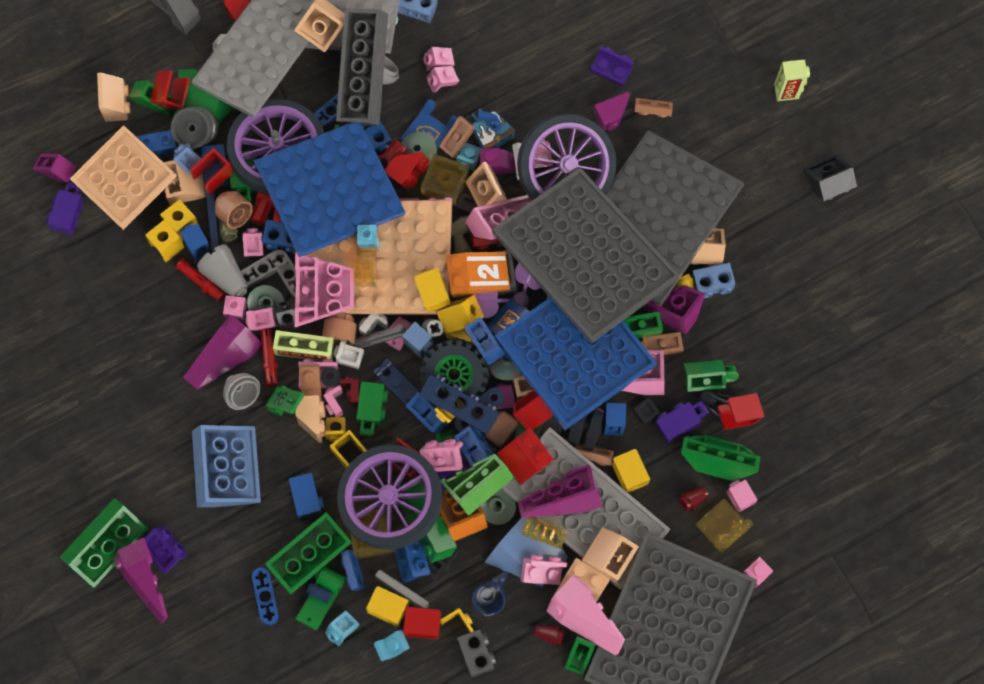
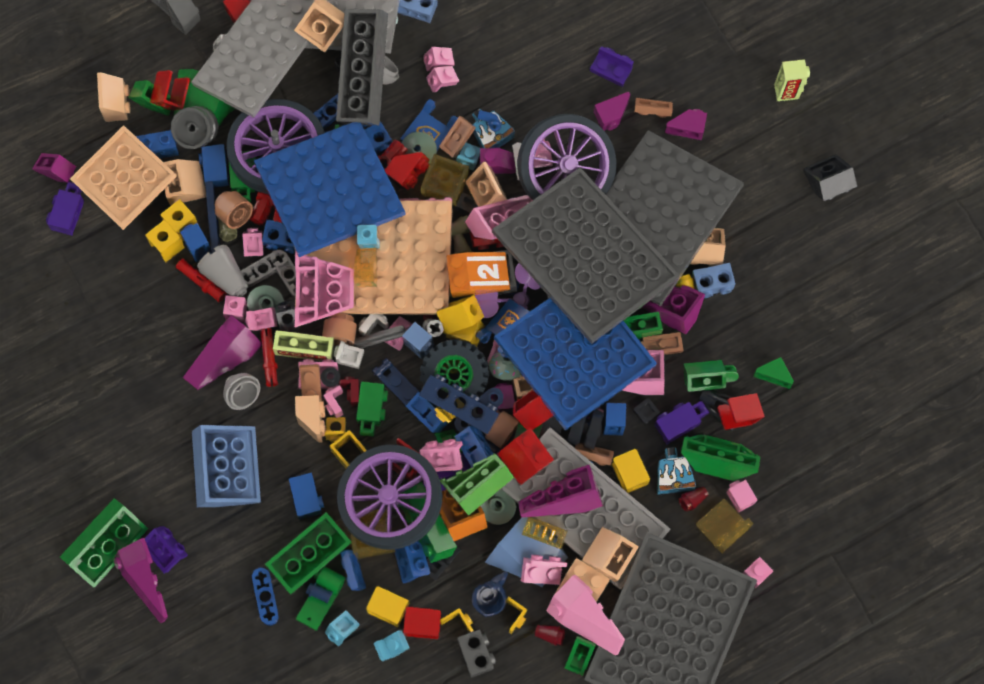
(185, 157): medium blue bracket -> none
(205, 163): red piece -> none
(284, 401): green door -> none
(401, 590): light grey tile -> none
(432, 290): yellow piece -> none
(484, 340): blue brick -> none
(520, 620): none -> yellow bracket
(674, 474): none -> torso
(688, 124): none -> magenta slope
(775, 373): none -> green slope

